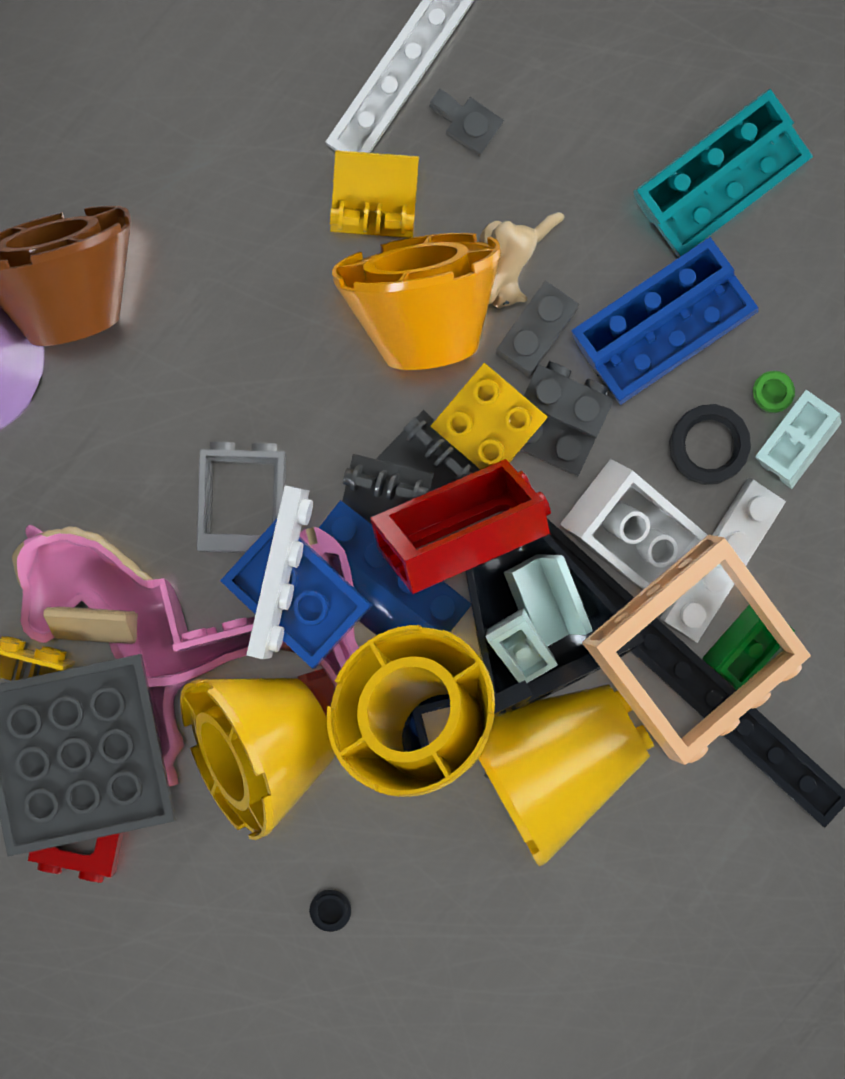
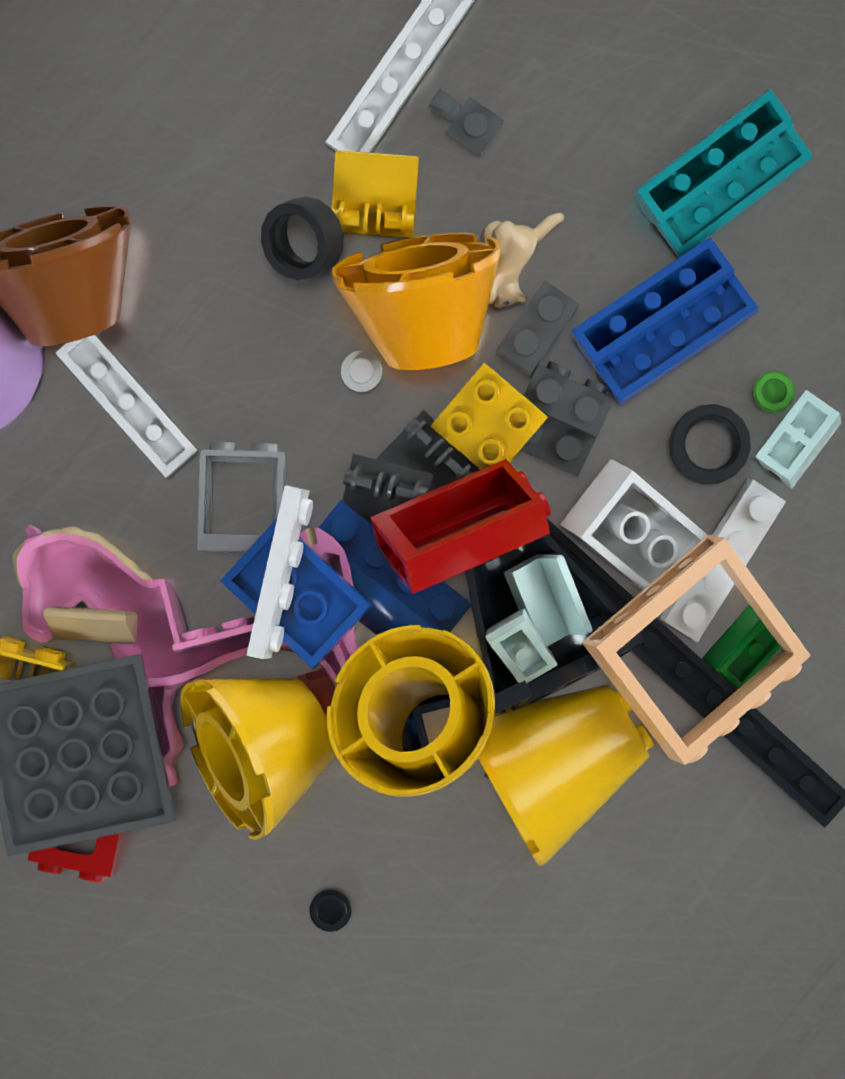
(127, 403): none -> white plate
(277, 246): none -> black tyre
(361, 371): none -> white plate

